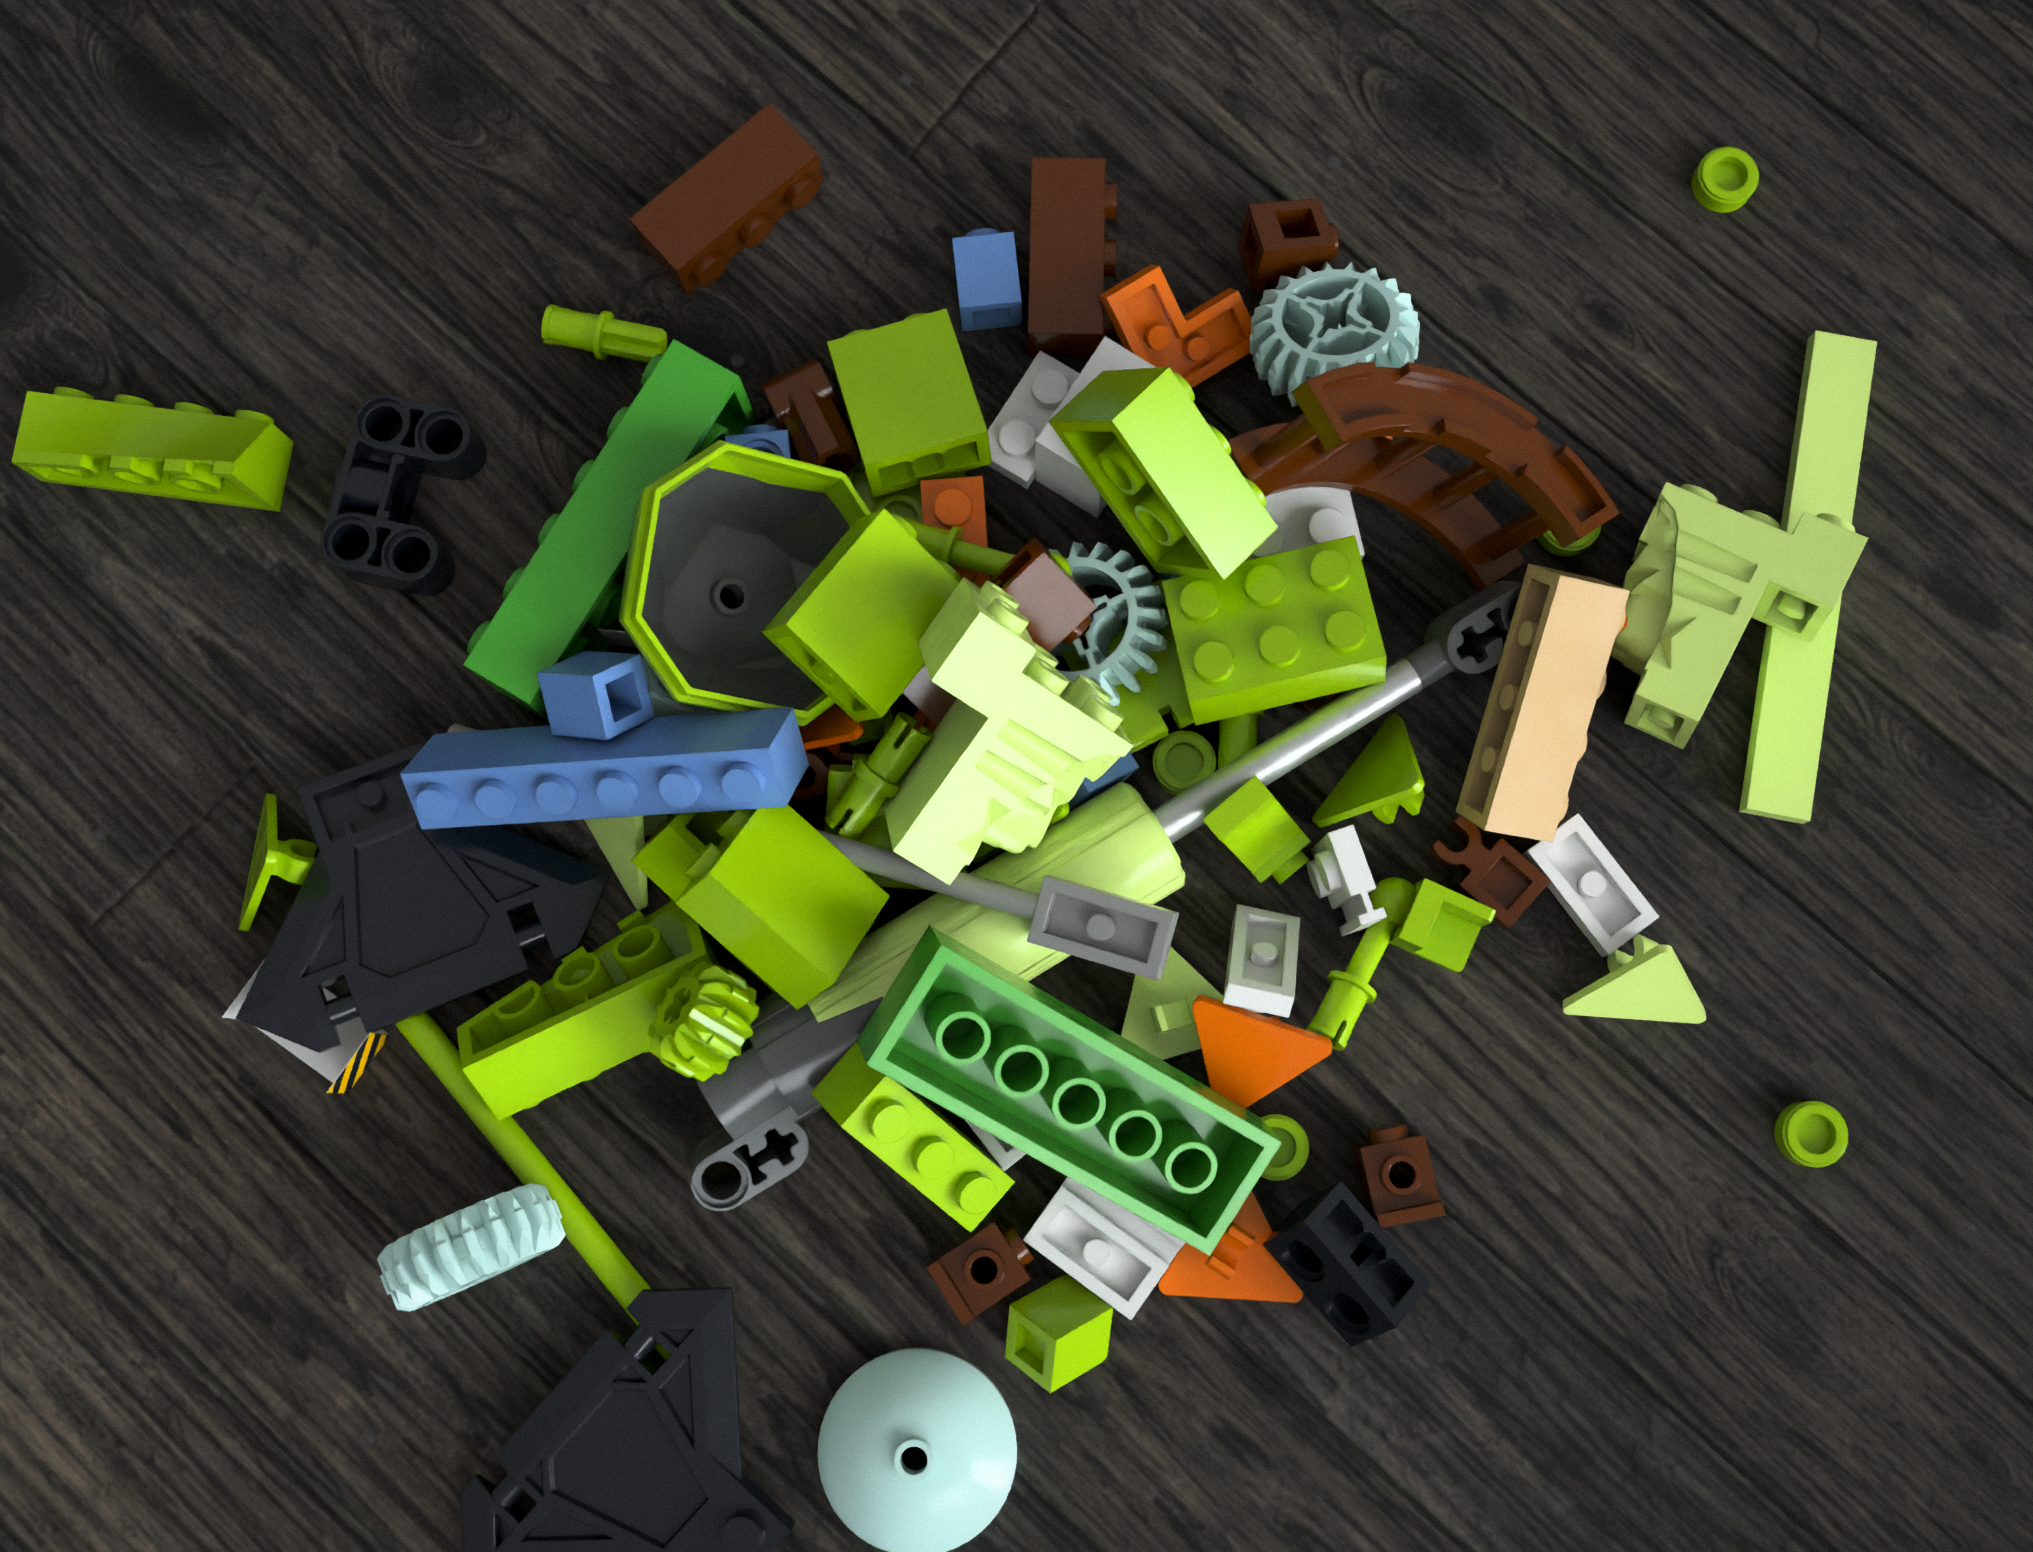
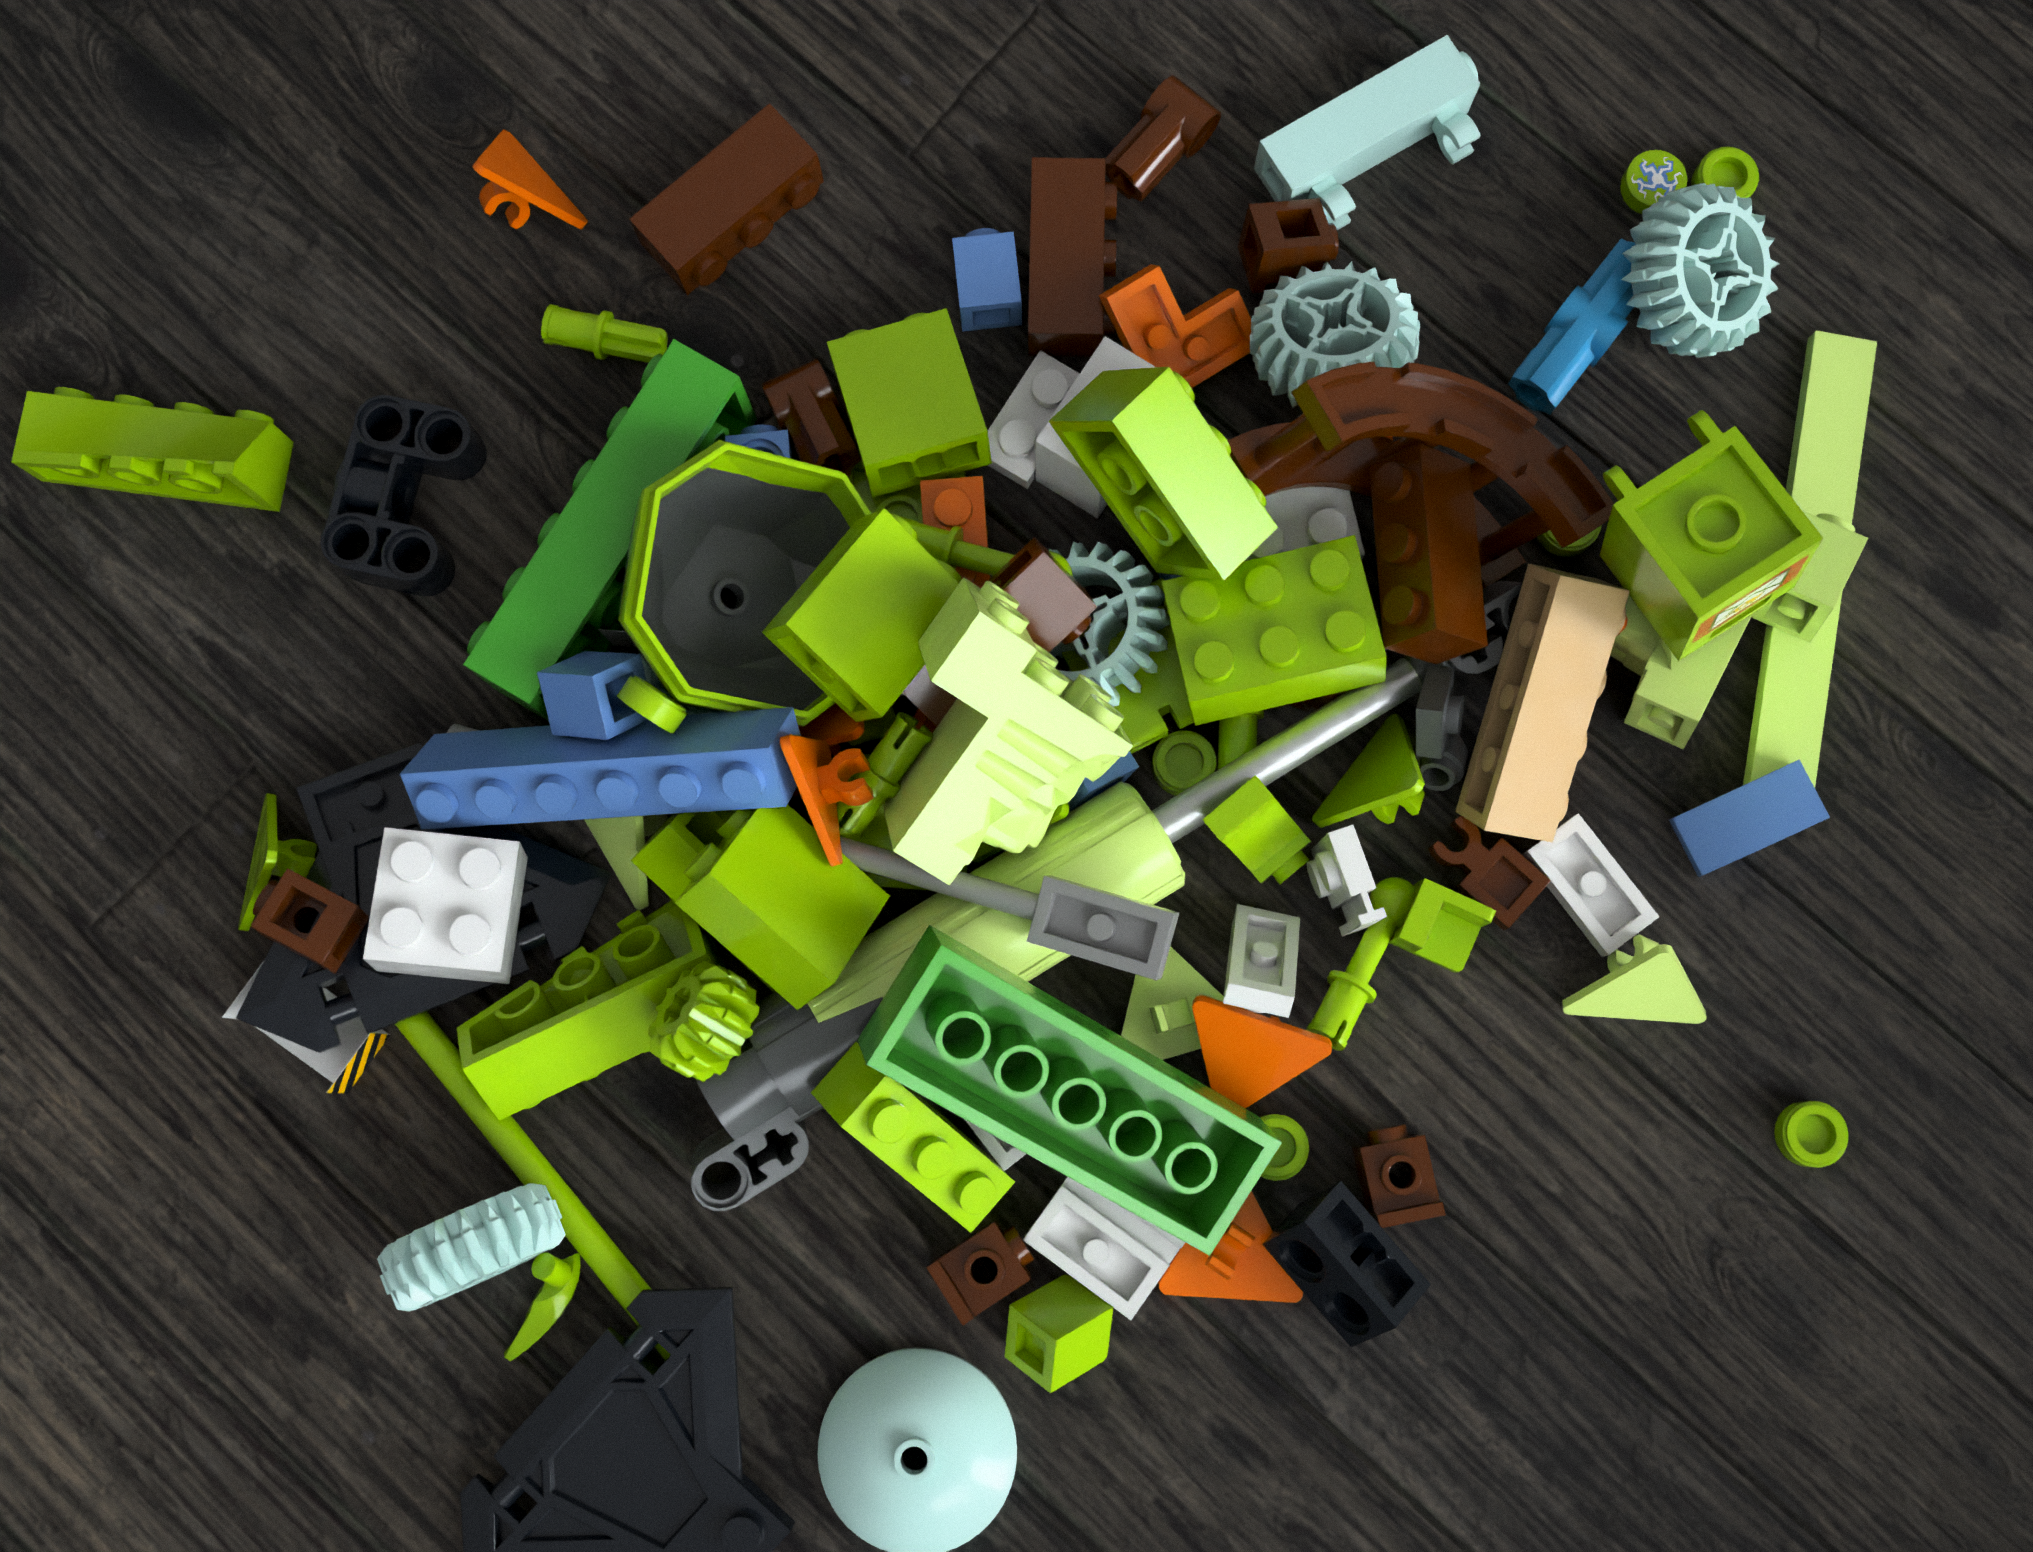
(286, 901): none -> reddish brown brick
(446, 906): none -> white brick
(520, 180): none -> orange piece
(550, 1302): none -> lime bar
(652, 703): none -> lime tile
(823, 783): none -> orange piece
(1171, 125): none -> reddish brown piece
(1370, 124): none -> light aqua brick
(1427, 555): none -> reddish brown brick
(1438, 725): none -> dark grey plate
(1577, 334): none -> dark azure piece
(1651, 177): none -> lime tile
(1700, 270): none -> light aqua gear
(1706, 539): none -> lime container
(1749, 818): none -> medium blue slope

